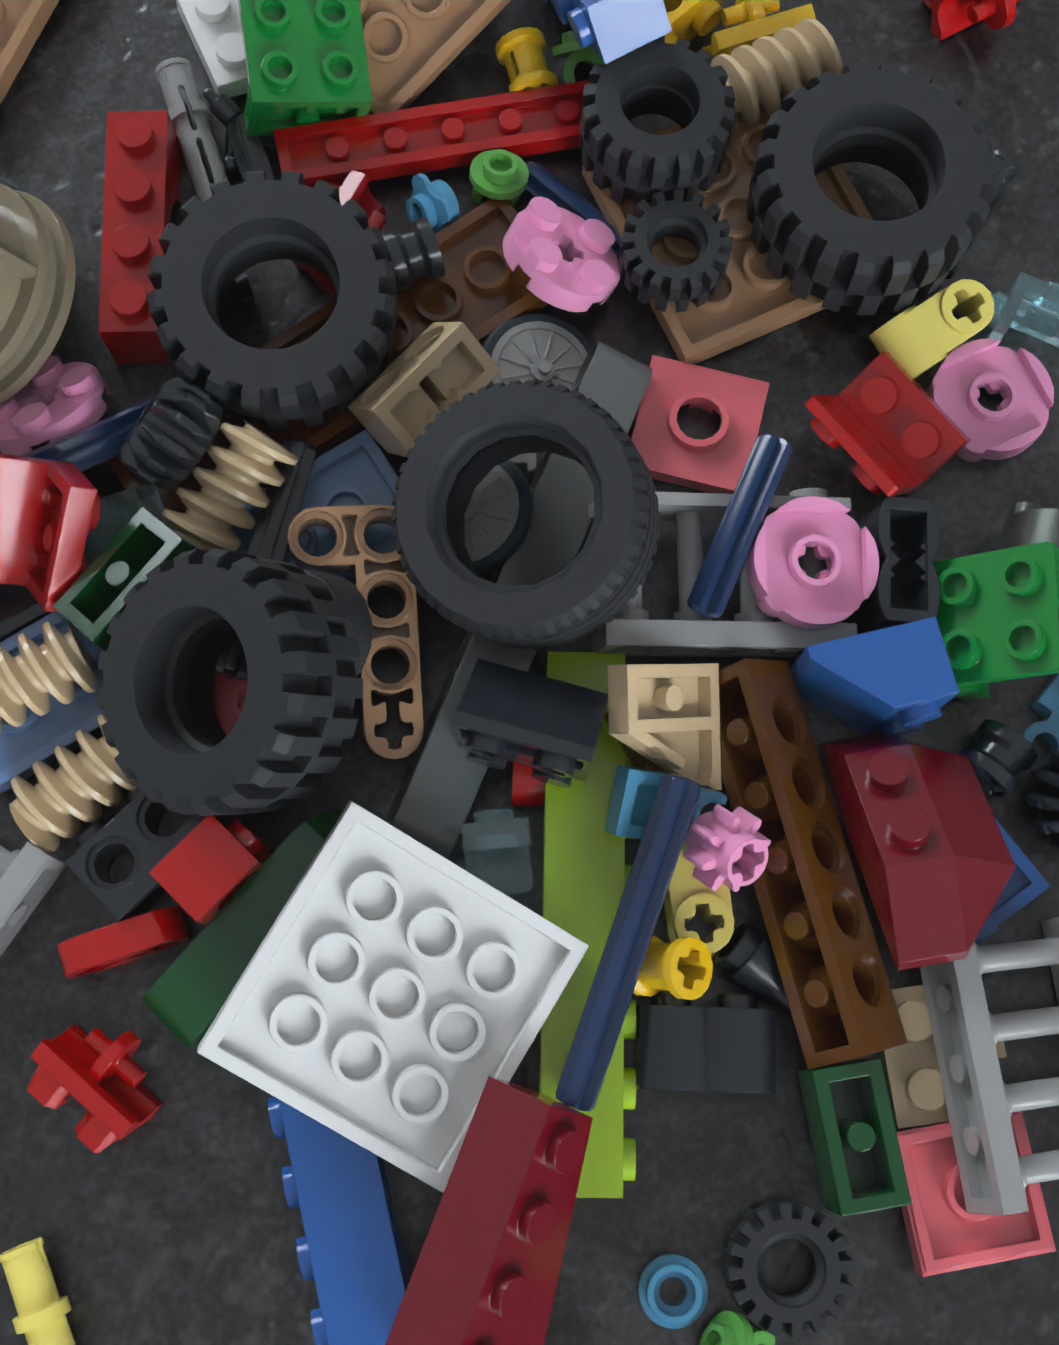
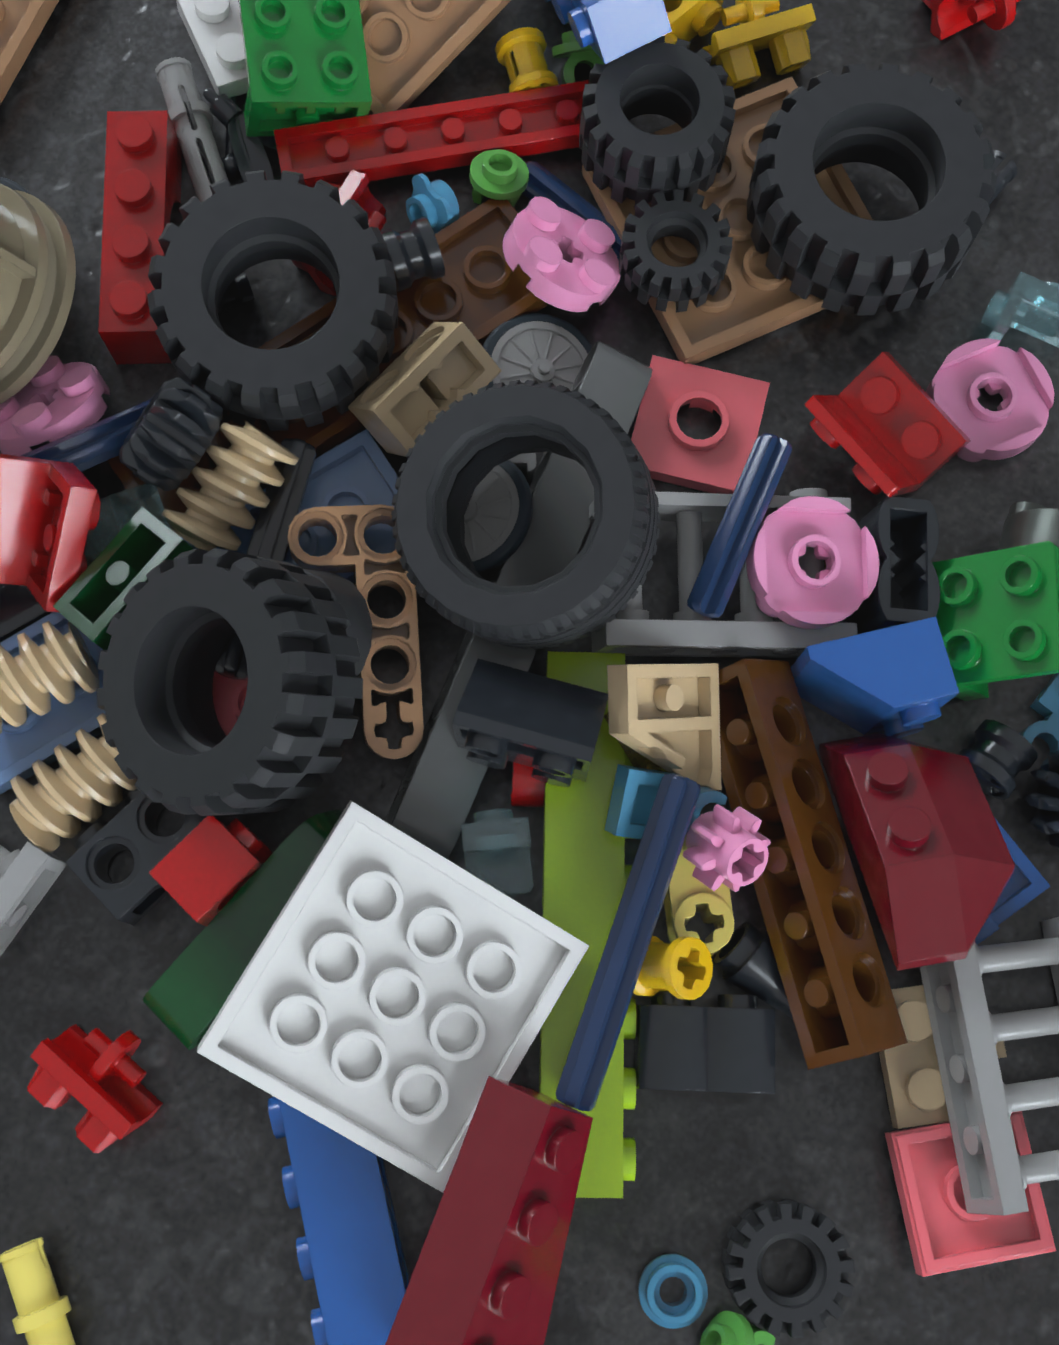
(122, 942): red beam -> none
(777, 67): tan piece -> none
(854, 1137): dark green brick -> none
(930, 331): light yellow piece -> none

